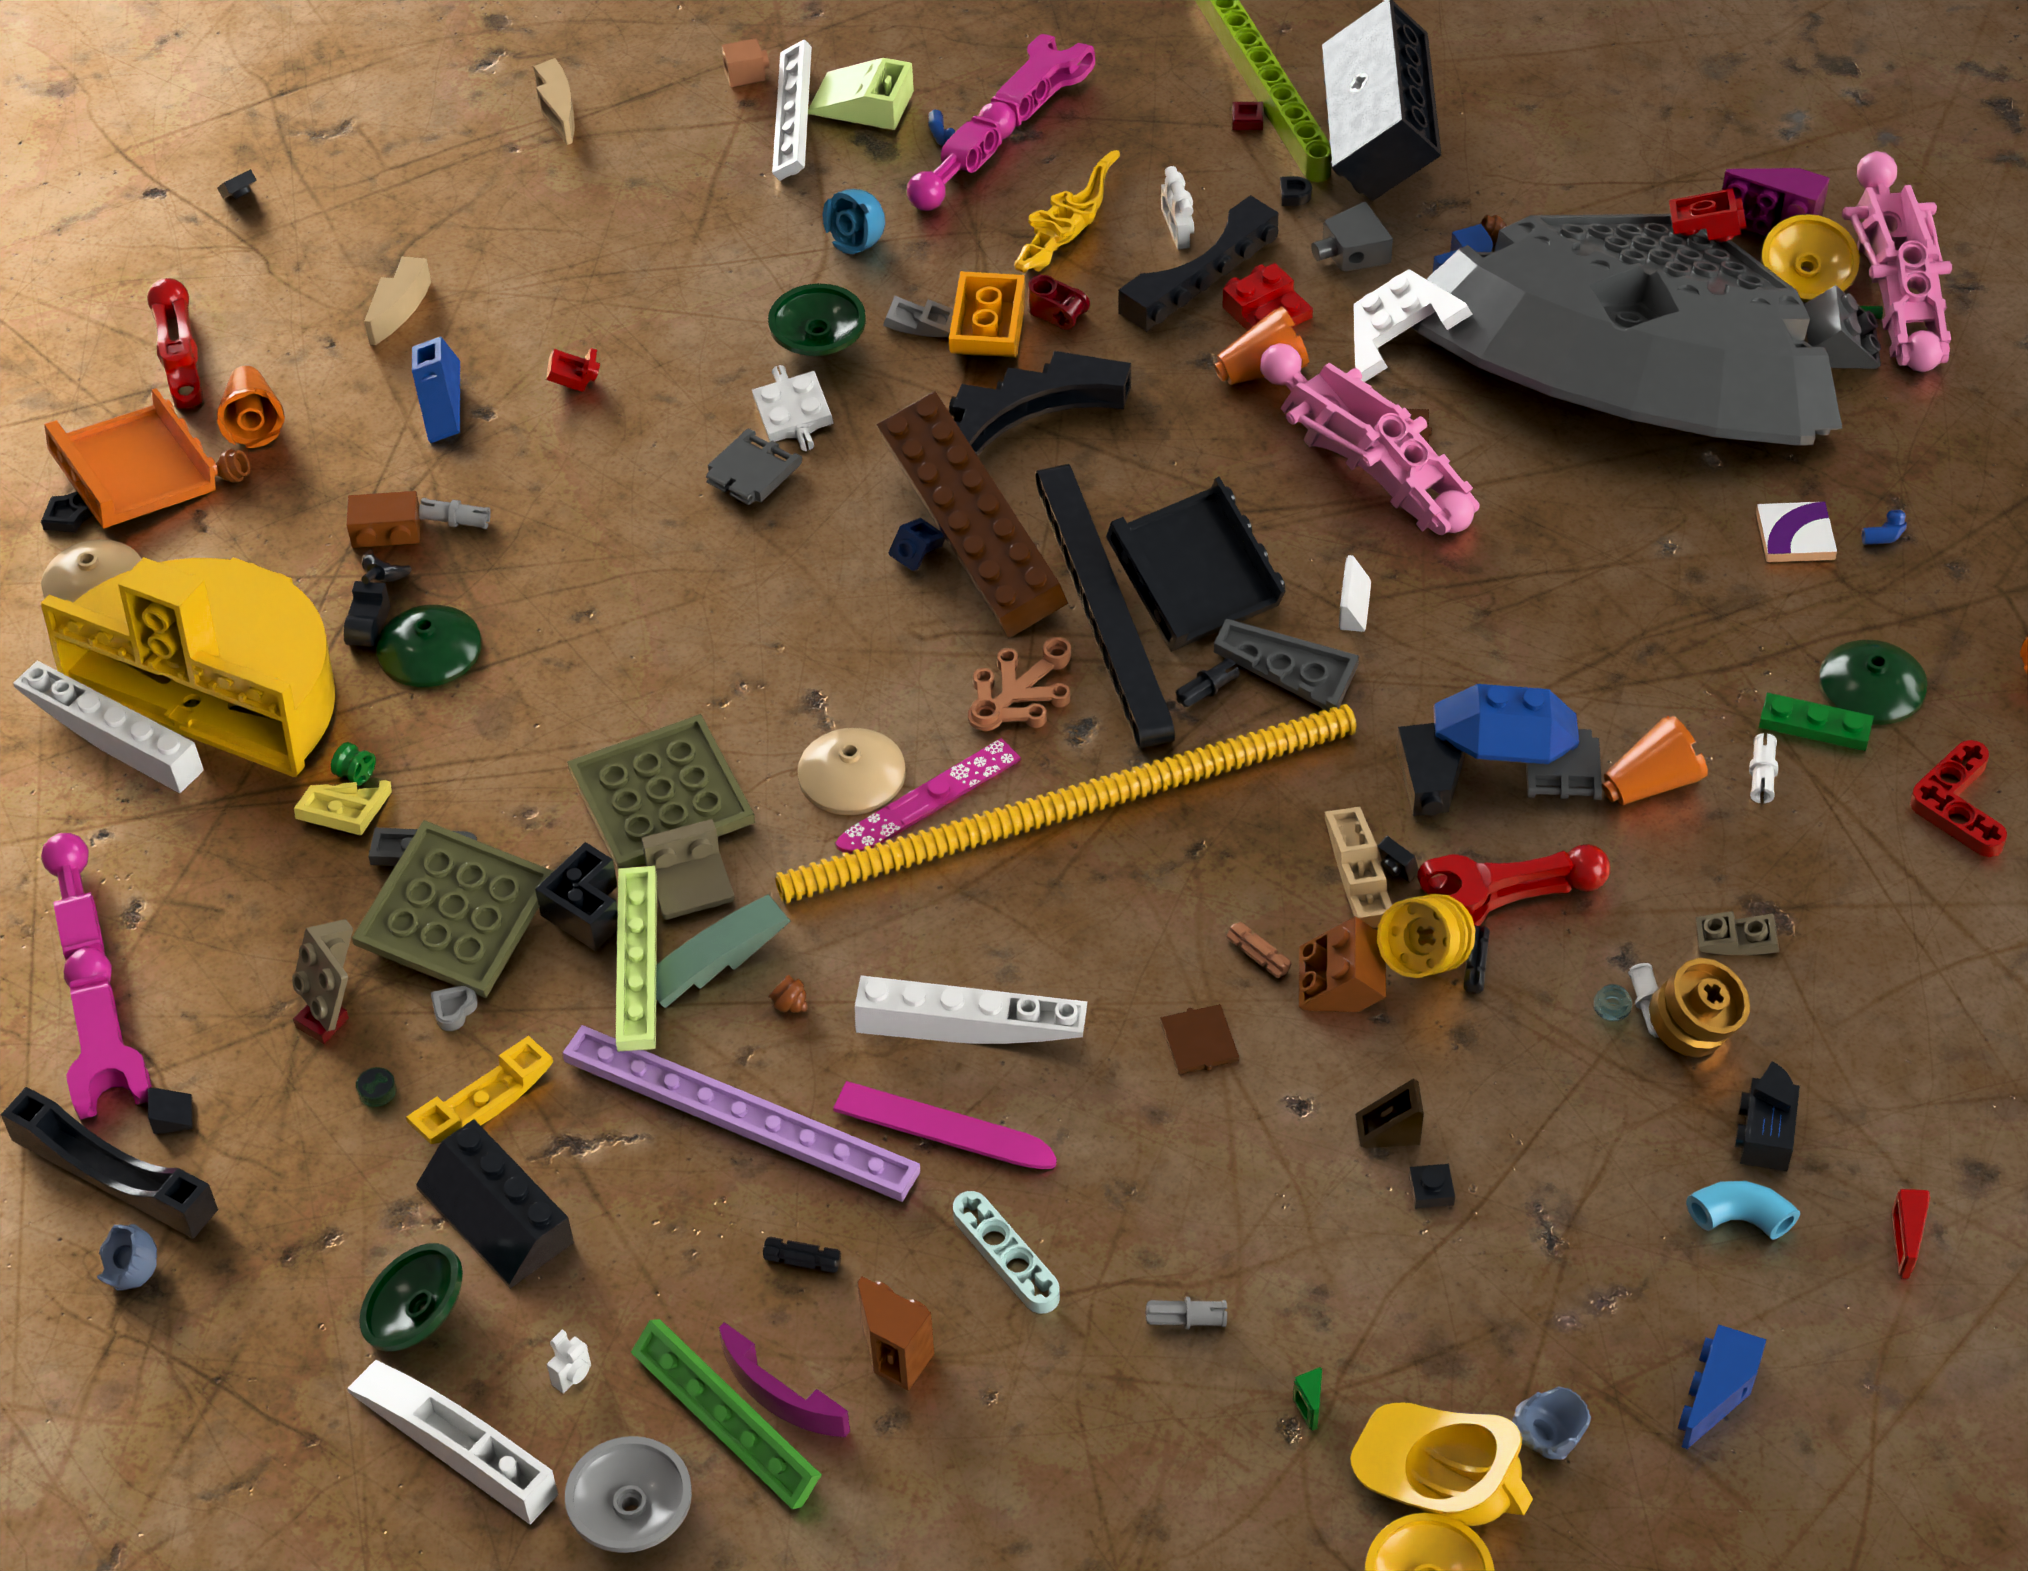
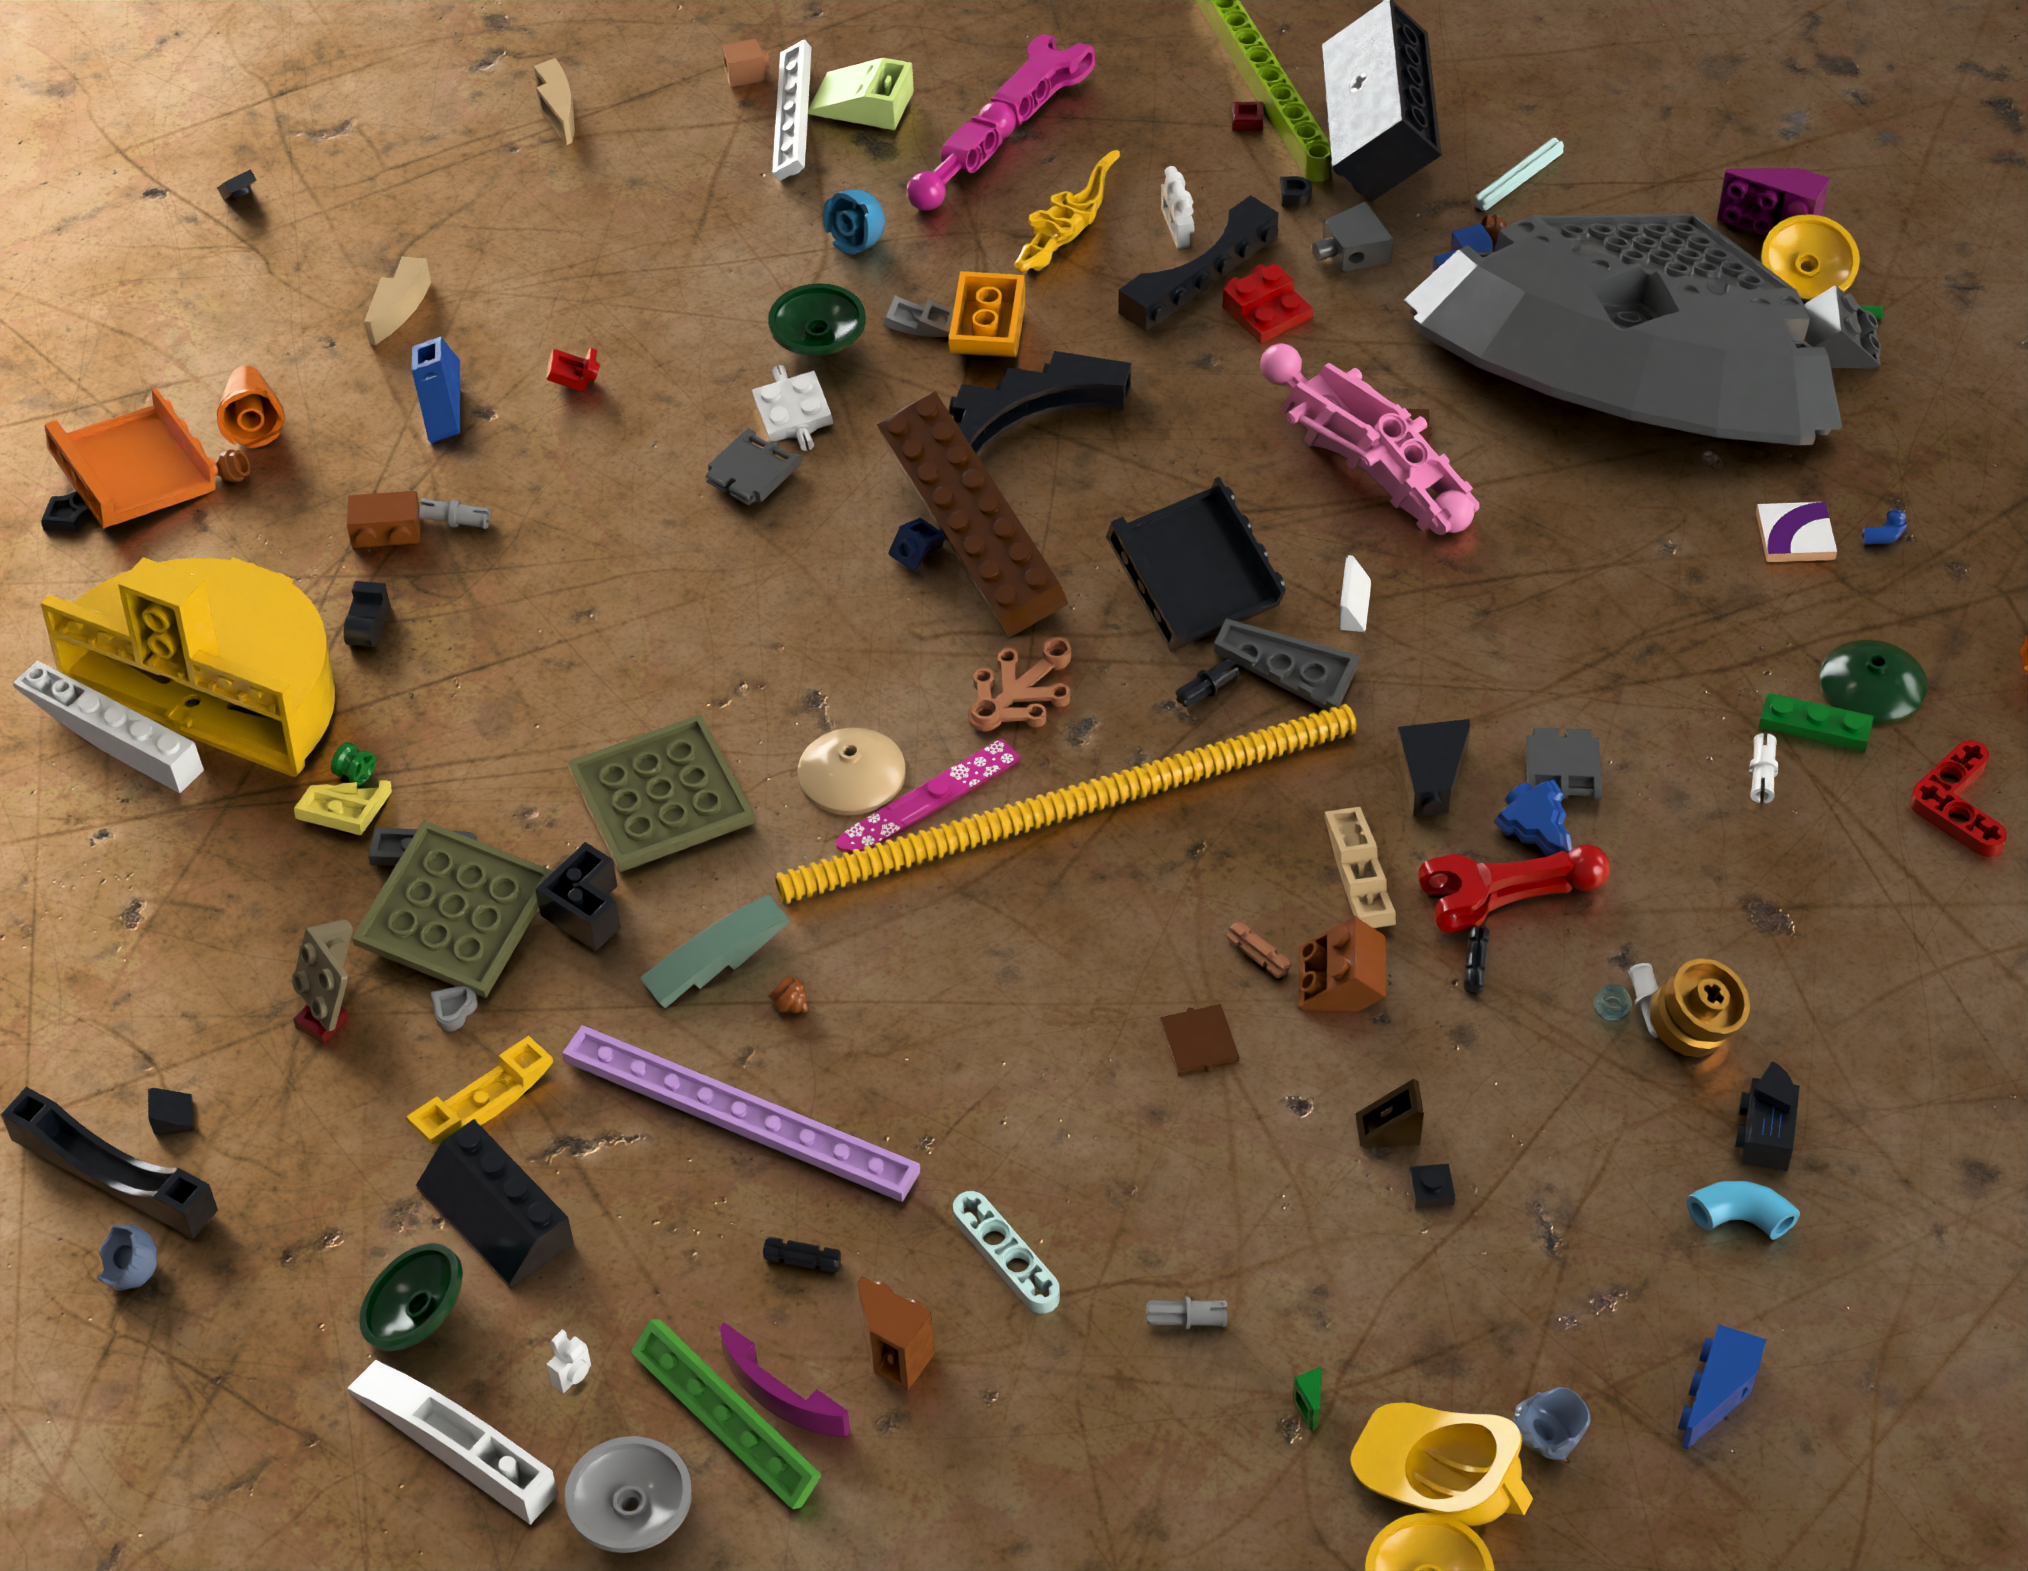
(86, 566): tan dish -> none
(87, 972): dark pink piece -> none
(167, 301): red piece -> none
(376, 1087): tile -> none
(381, 570): black piece -> none
(428, 645): dark green dish -> none
(636, 959): yellowish green plate -> none
(688, 869): dark tan bracket -> none
(936, 126): blue arm -> none
(944, 1126): dark pink piece -> none
(963, 1013): white slope -> none
(1054, 301): dark red piece -> none
(1105, 607): black beam -> none
(1242, 358): orange cone -> none
(1395, 309): white wing -> none
(1397, 859): black plate -> none
(1408, 941): yellow wheel -> none
(1507, 723): blue wedge -> none
(1518, 174): none -> light aqua axle
(1536, 817): none -> blue rock
(1655, 764): orange cone -> none
(1713, 211): red plate -> none
(1731, 936): dark tan slope -> none
(1908, 1224): red slope -> none
(1915, 239): bright pink piece -> none

